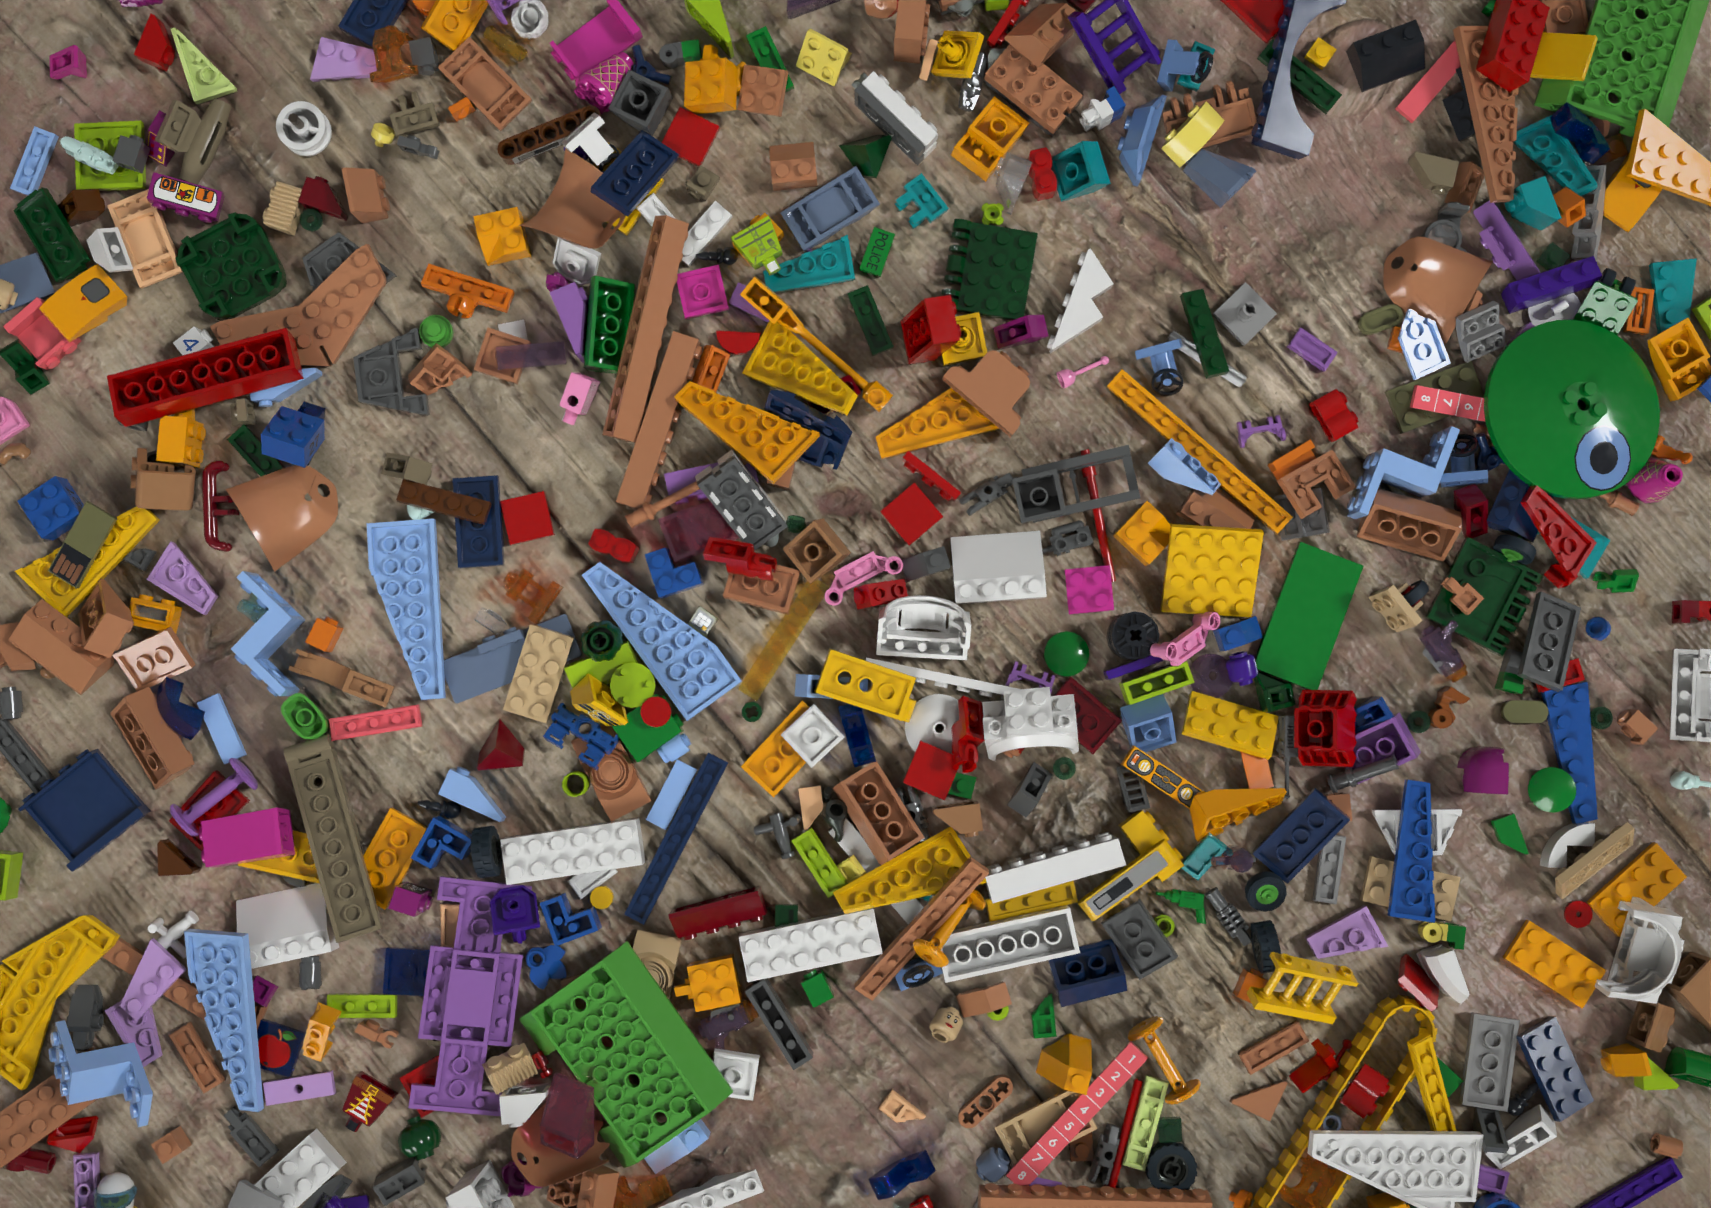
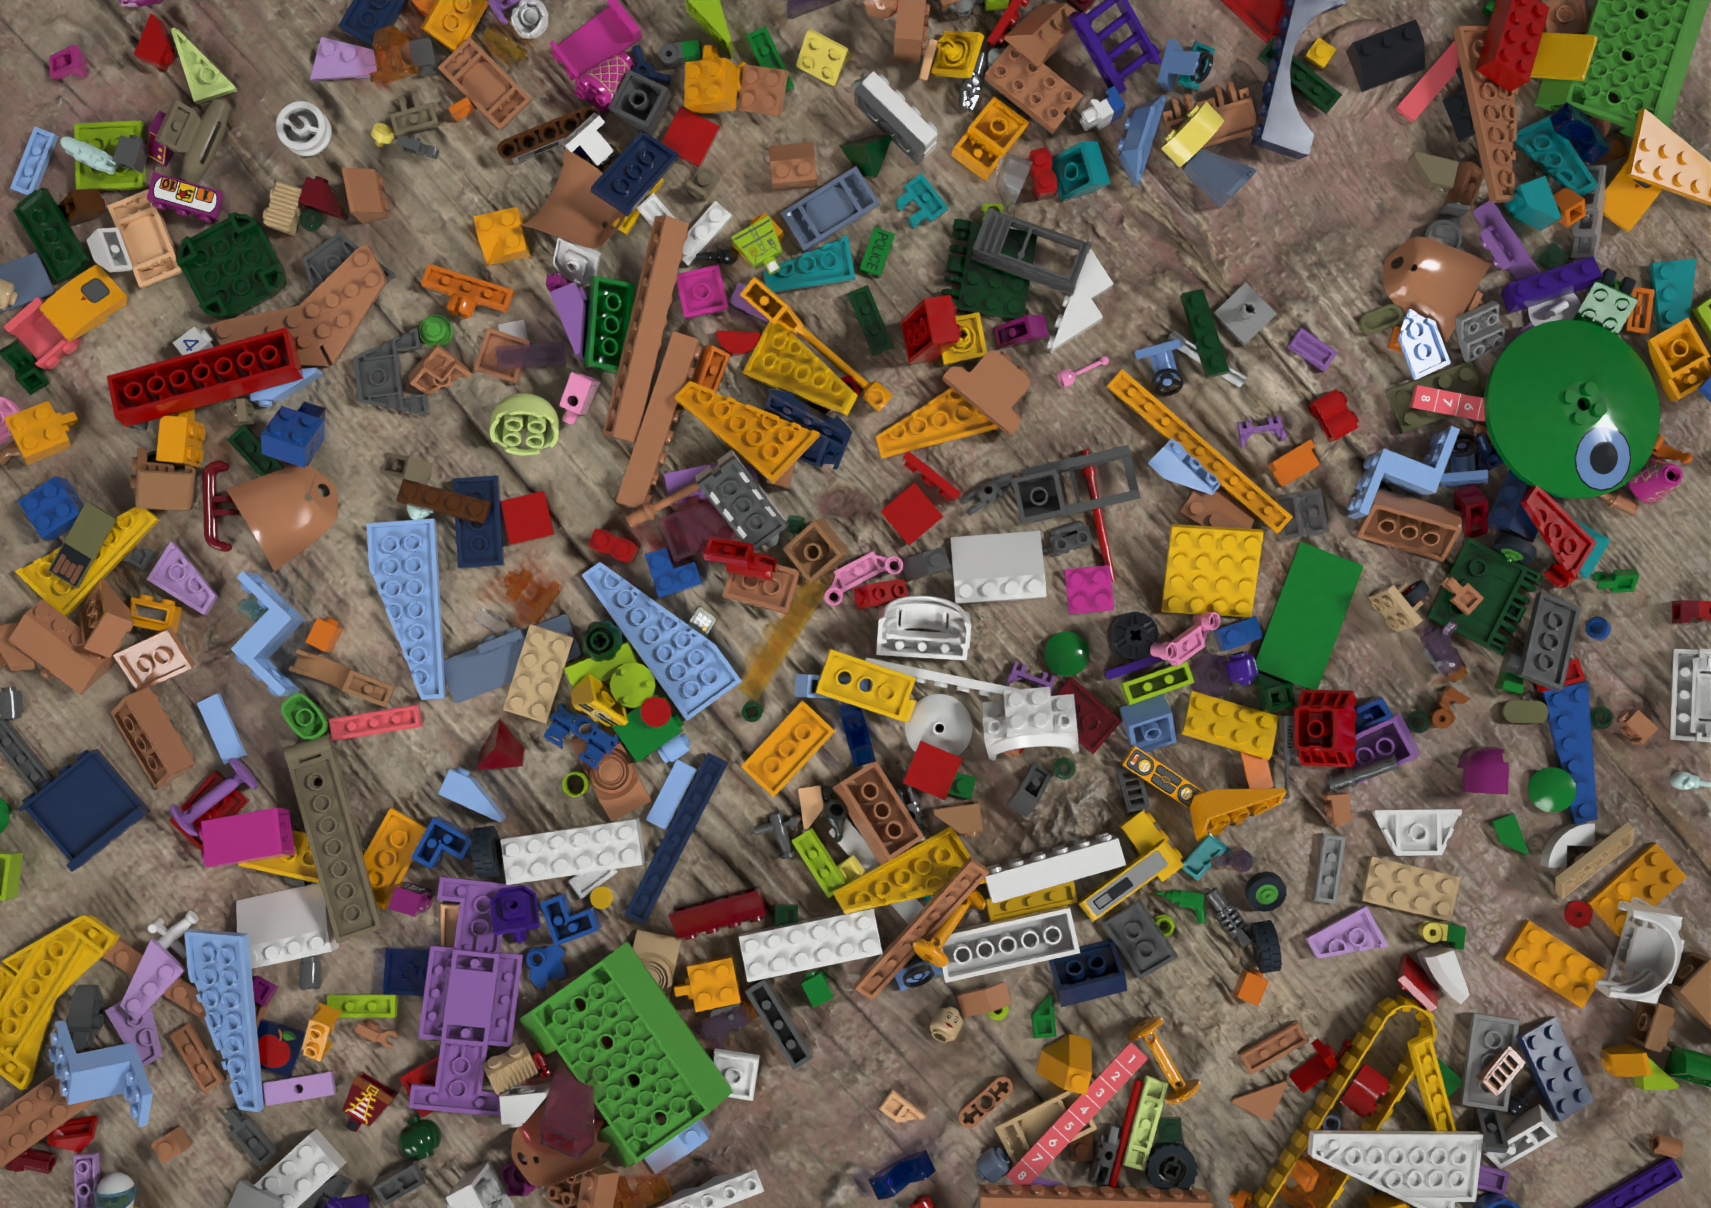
(40, 431): none -> light orange hinge
(173, 860): reddish brown slope -> none
(179, 716): clear blue brick -> none
(449, 809): black bar -> none
(526, 413): none -> yellowish green cylinder
(812, 735): white tile -> none
(967, 734): red plate -> none
(993, 236): none -> dark grey piece
(1144, 533): light orange slope -> none
(1298, 483): nougat plate -> none
(1301, 835): dark blue plate -> none
(1301, 1006): yellow fence -> none
(1305, 1174): none -> orange tile
(1412, 871): blue wing -> none
(1495, 1064): none -> nougat slope

